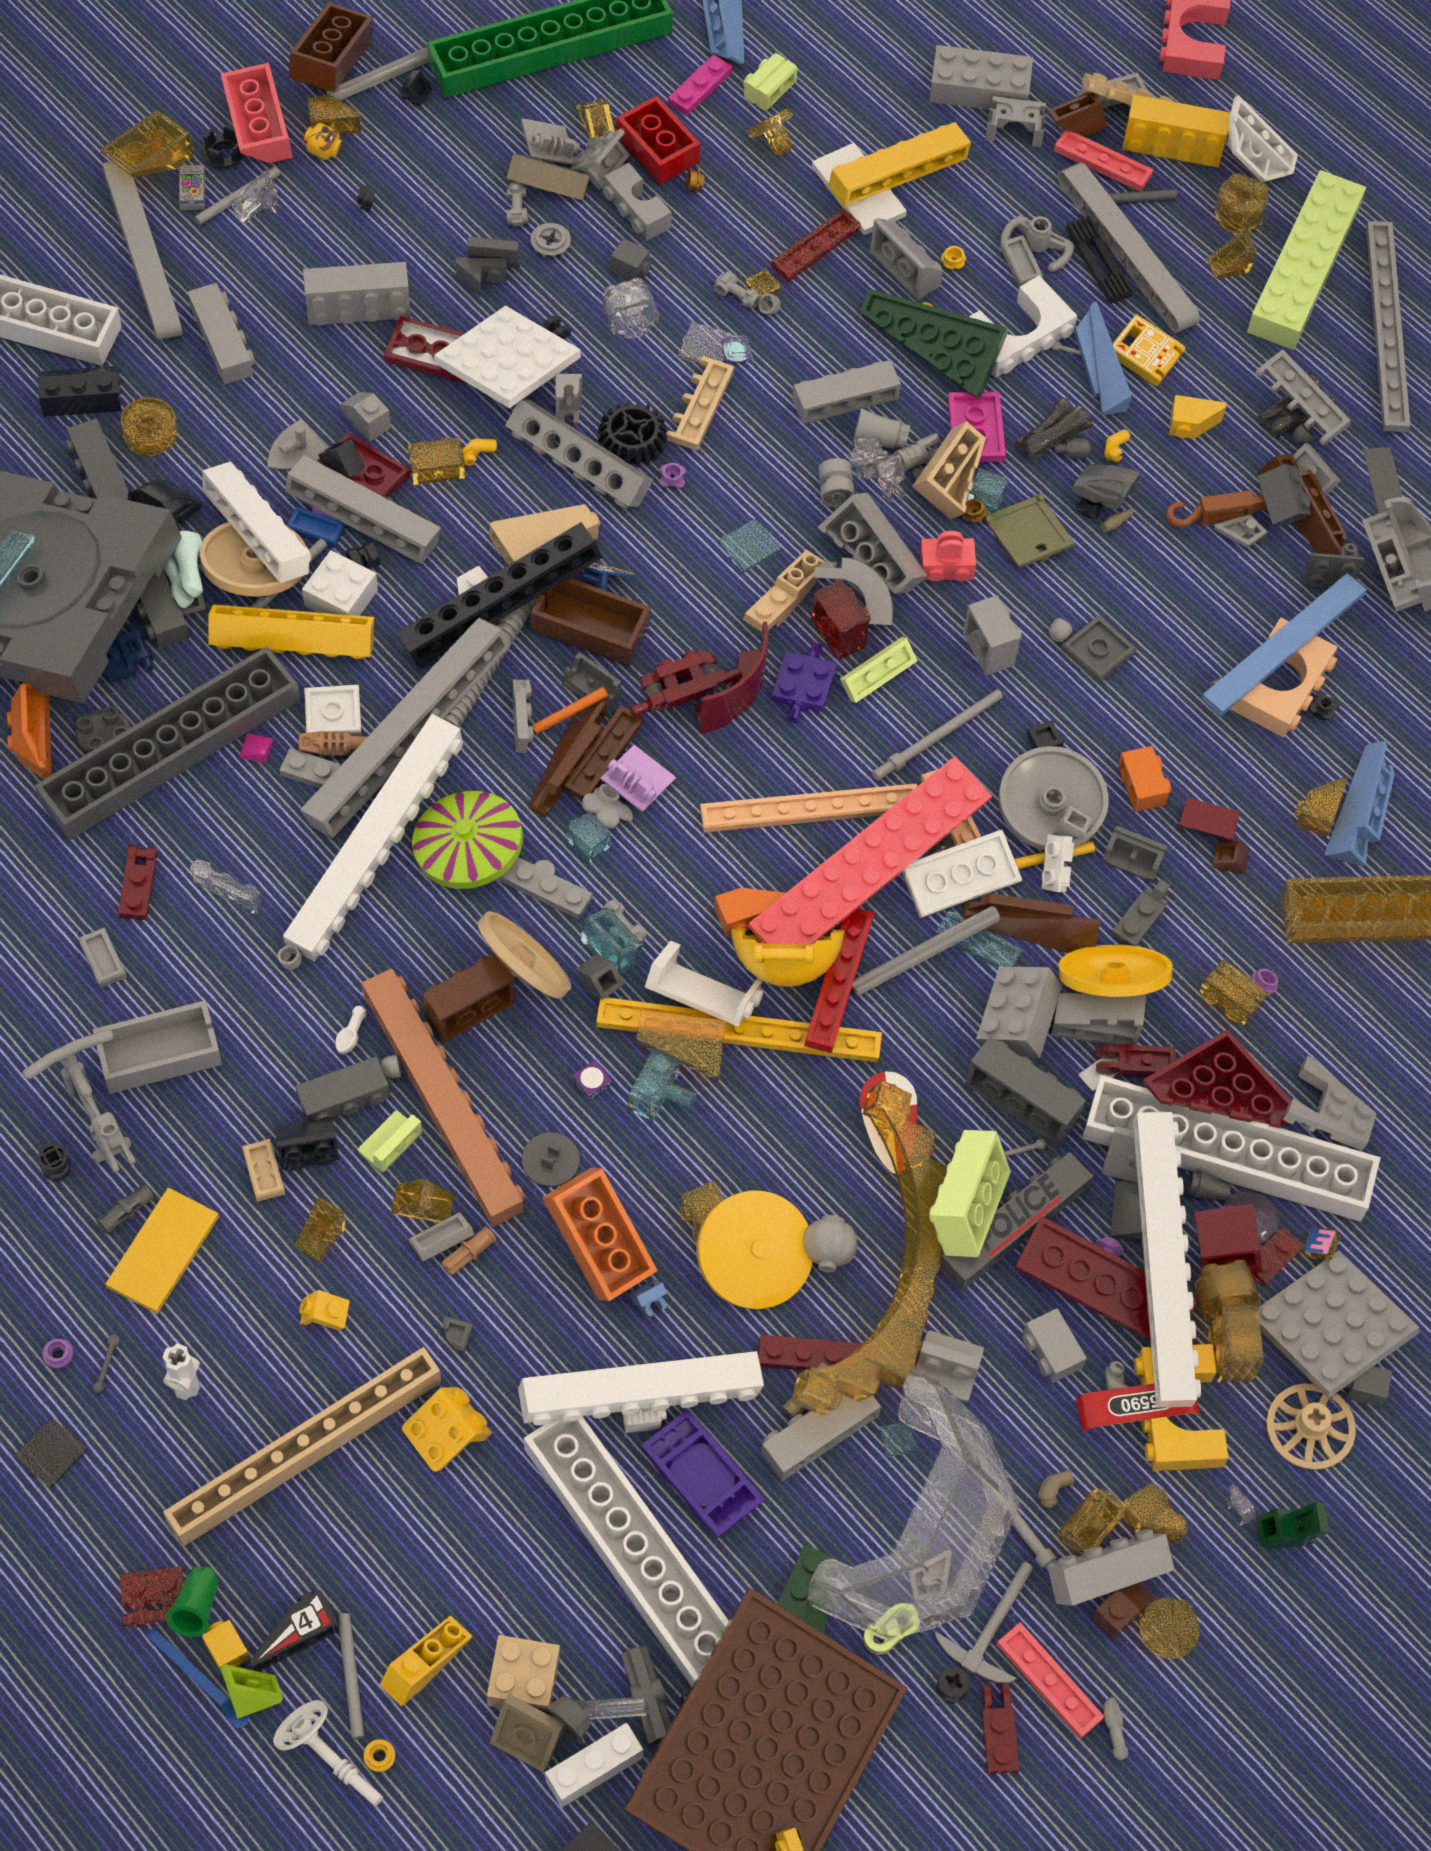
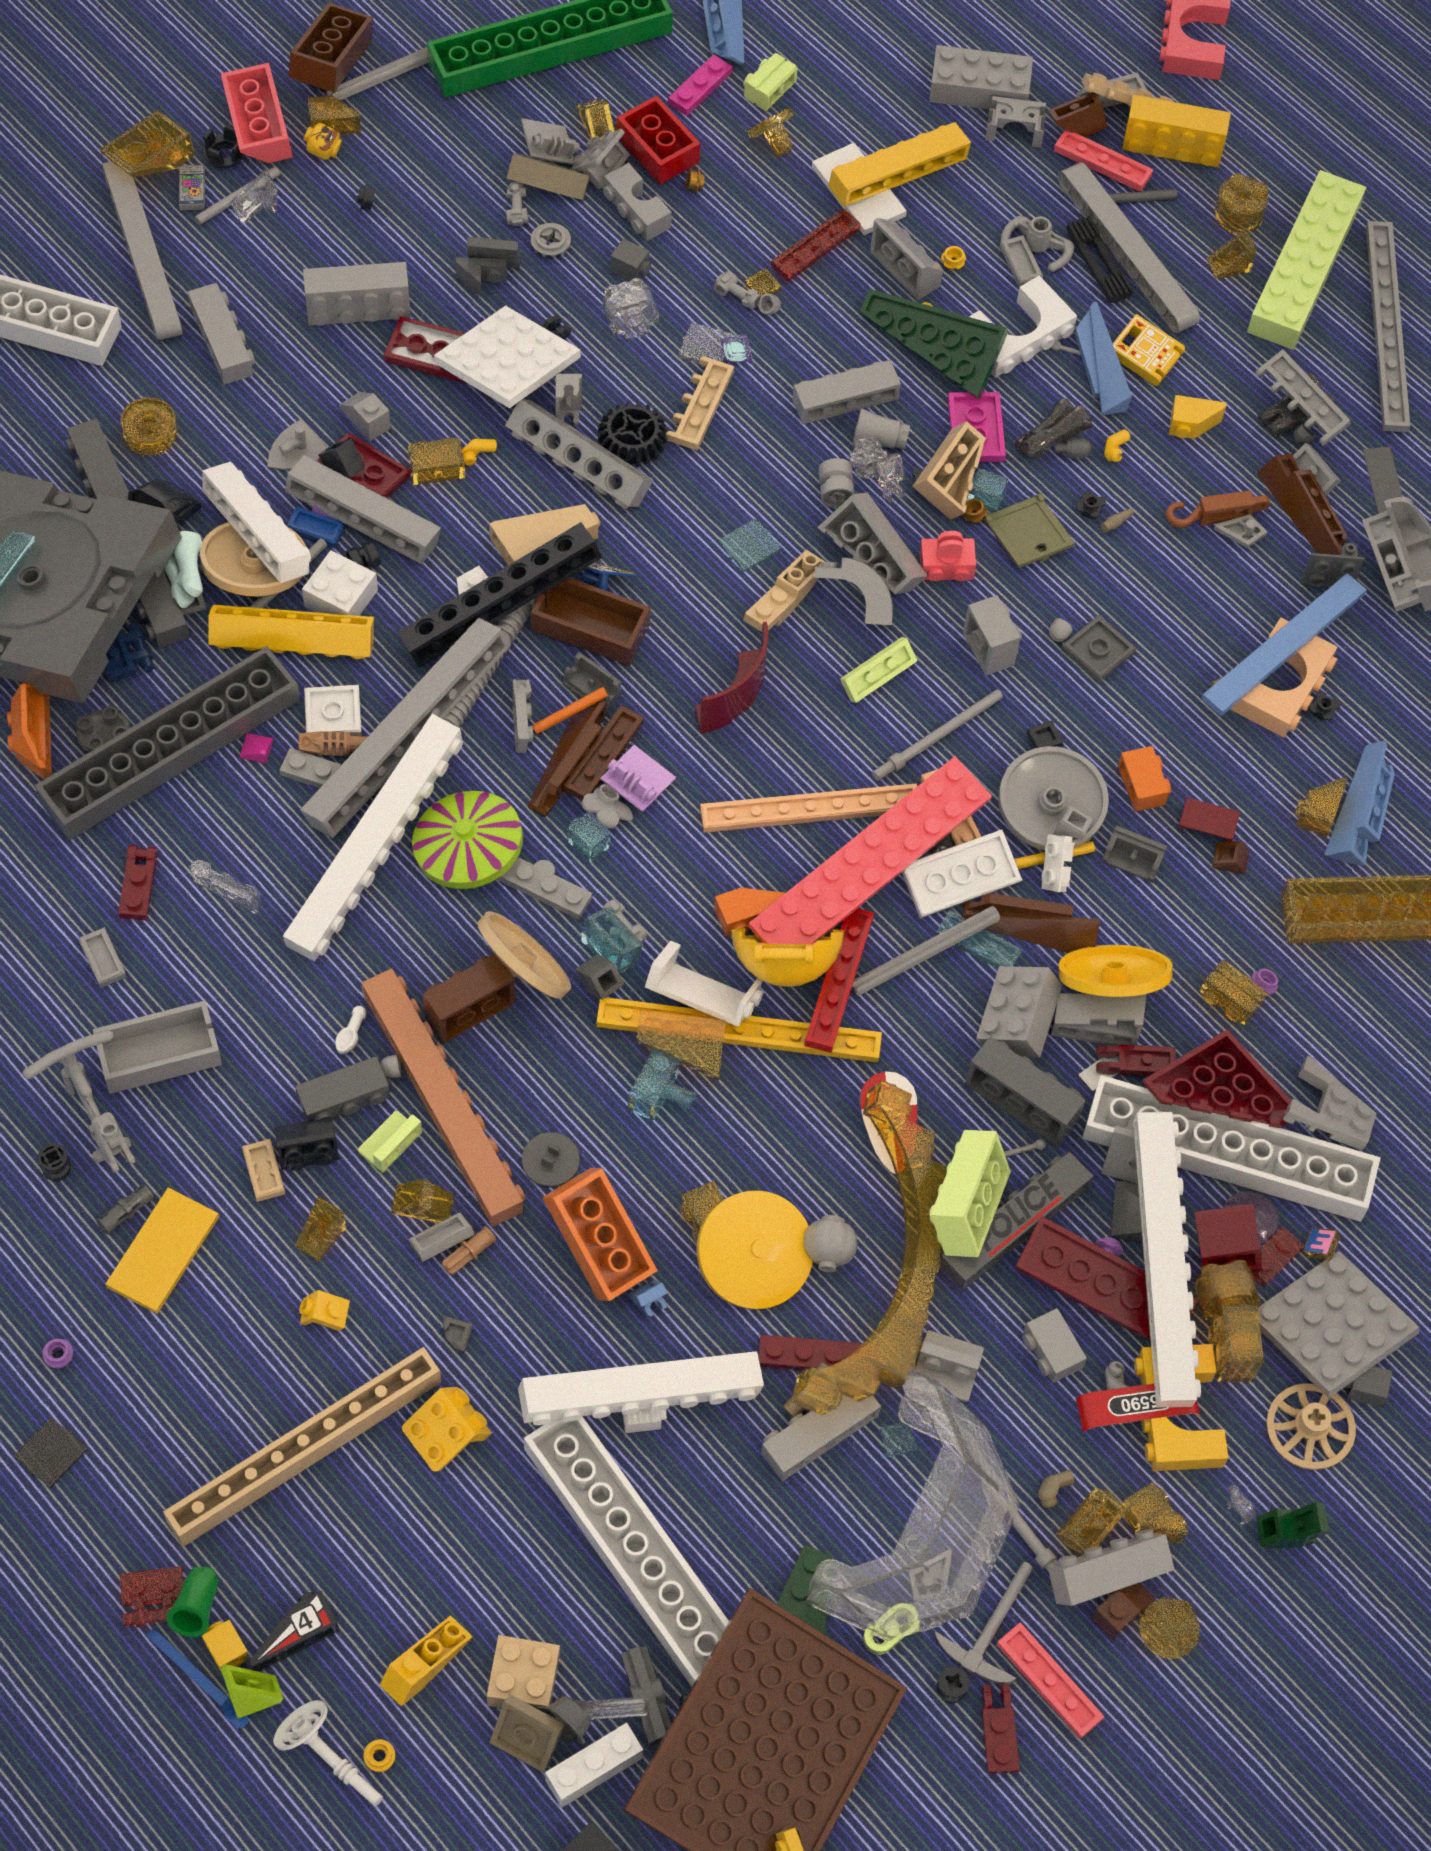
(80, 391): black slope -> none
(113, 1341): dark grey hinge -> none
(181, 1371): white piece -> none
(286, 957): light grey hinge -> none
(350, 1676): light grey bar -> none
(415, 88): black tile -> none
(591, 1079): tile -> none
(670, 672): dark red piece -> none
(672, 469): medium lavender plate -> none
(702, 1474): dark purple slope -> none
(804, 682): dark purple plate -> none
(840, 619): clear red brick -> none
(916, 454): light grey hinge -> none
(1106, 484): dark grey slope -> none
(1114, 1721): light grey piece -> none
(1142, 915): dark grey hinge -> none
(1204, 1186): dark grey cone -> none
(1258, 144): white wedge -> none
(1284, 495): dark grey brick -> none

